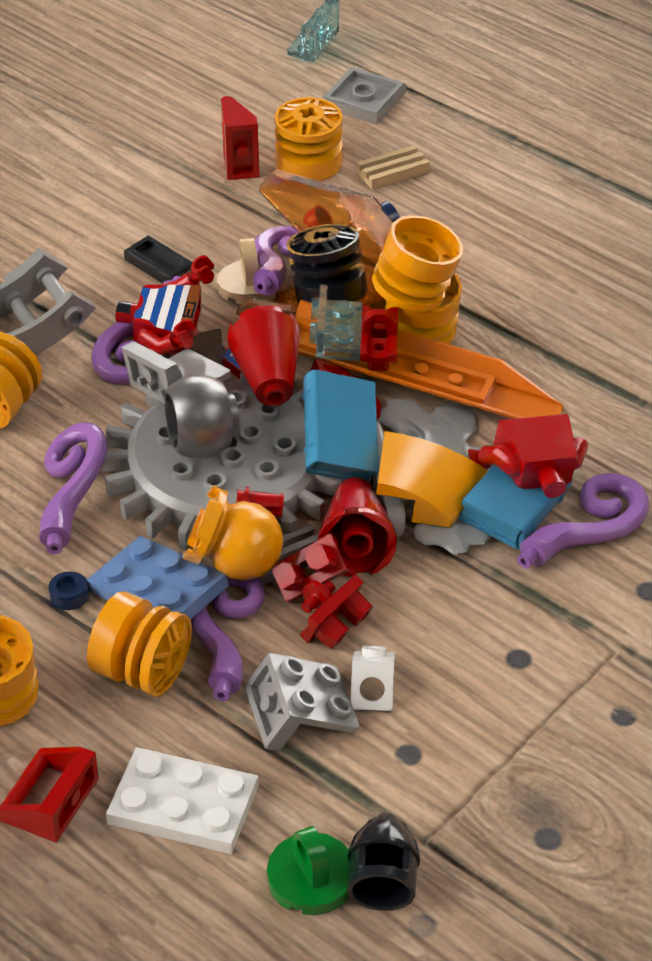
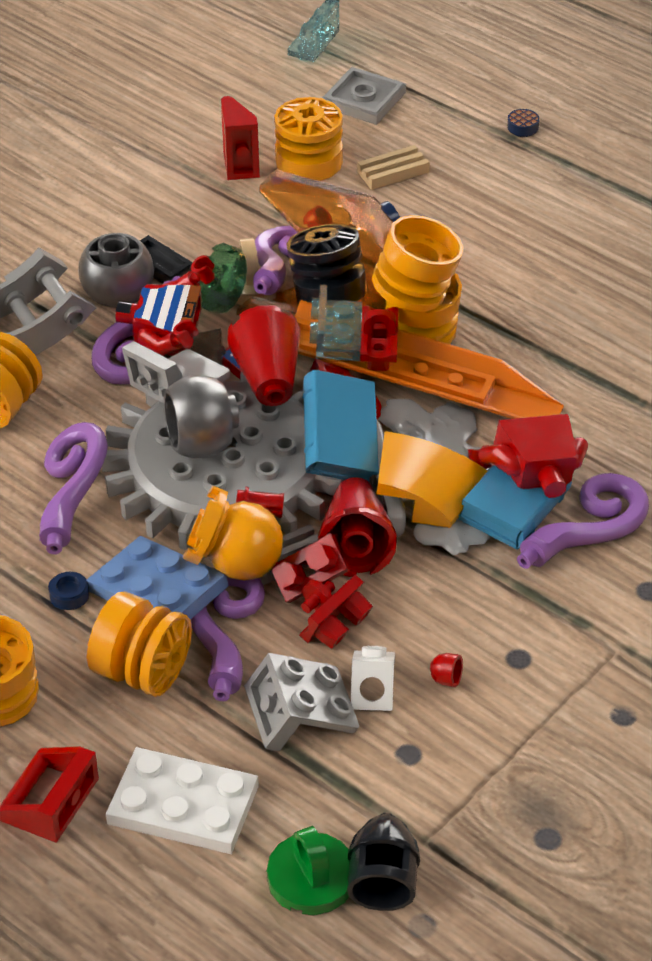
(115, 269): none -> flat silver wheel
(228, 280): none -> clear green tile
(447, 669): none -> red hinge
(523, 122): none -> dark blue tile

